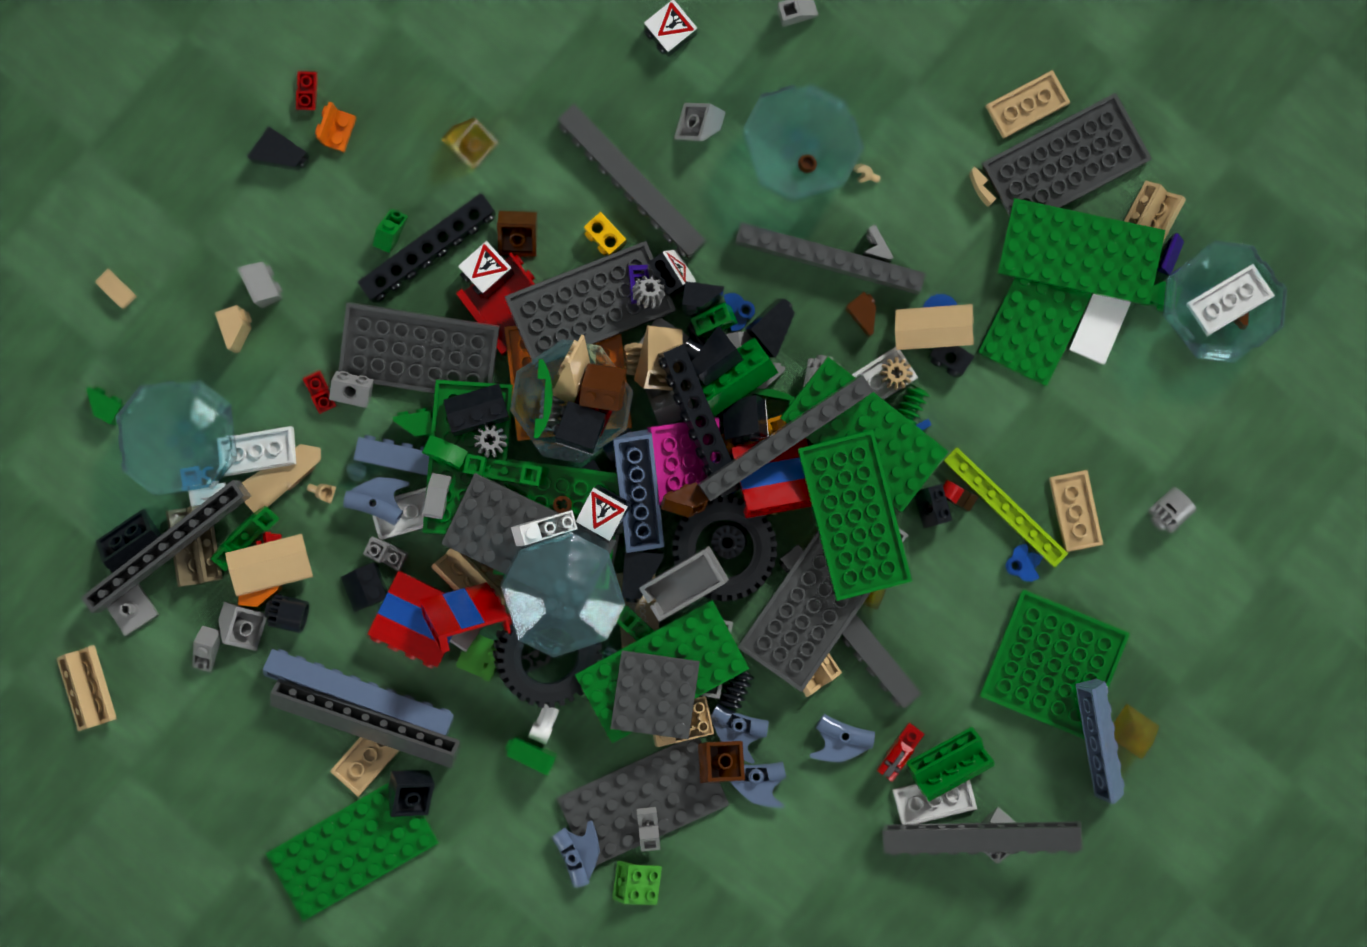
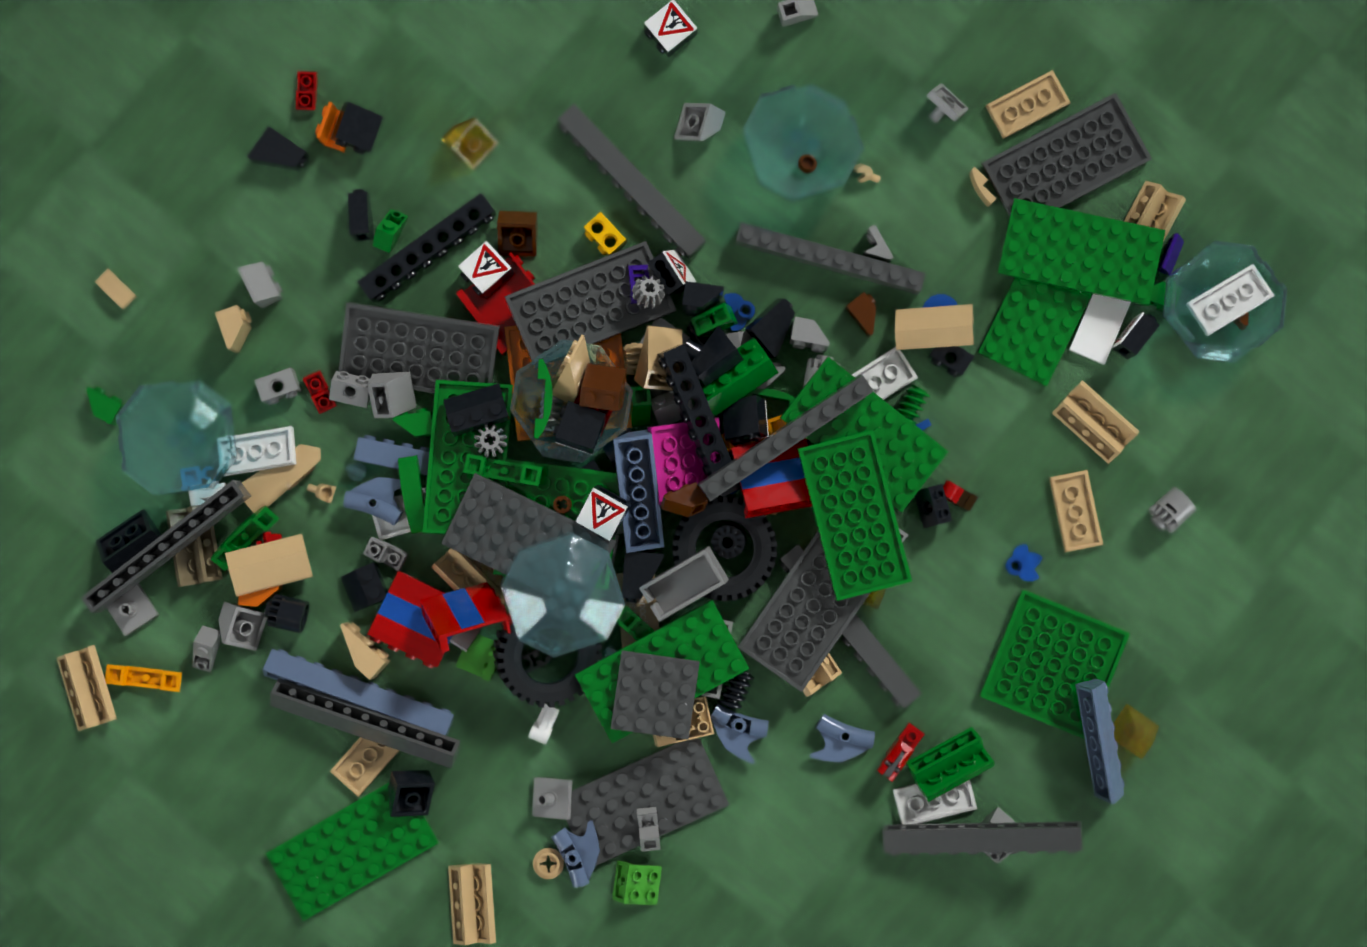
(143, 677): none -> light orange slope
(267, 384): none -> light grey brick
(356, 128): none -> black piece
(360, 215): none -> black slope
(365, 655): none -> tan slope
(391, 394): none -> light grey slope
(412, 492): none -> green slope
(436, 496): light grey slope -> none
(445, 451): green slope -> none
(472, 904): none -> tan slope
(531, 755): green slope -> none
(542, 870): none -> tan gear
(543, 528): white slope -> none
(552, 798): none -> light grey tile
(640, 407): none -> green slope
(721, 761): reddish brown slope -> none
(760, 790): sand blue pin -> none
(808, 334): none -> light grey slope
(900, 369): tan gear -> none
(946, 104): none -> light grey tile
(1005, 507): lime plate -> none
(1095, 422): none -> tan slope
(1135, 335): none -> black piece

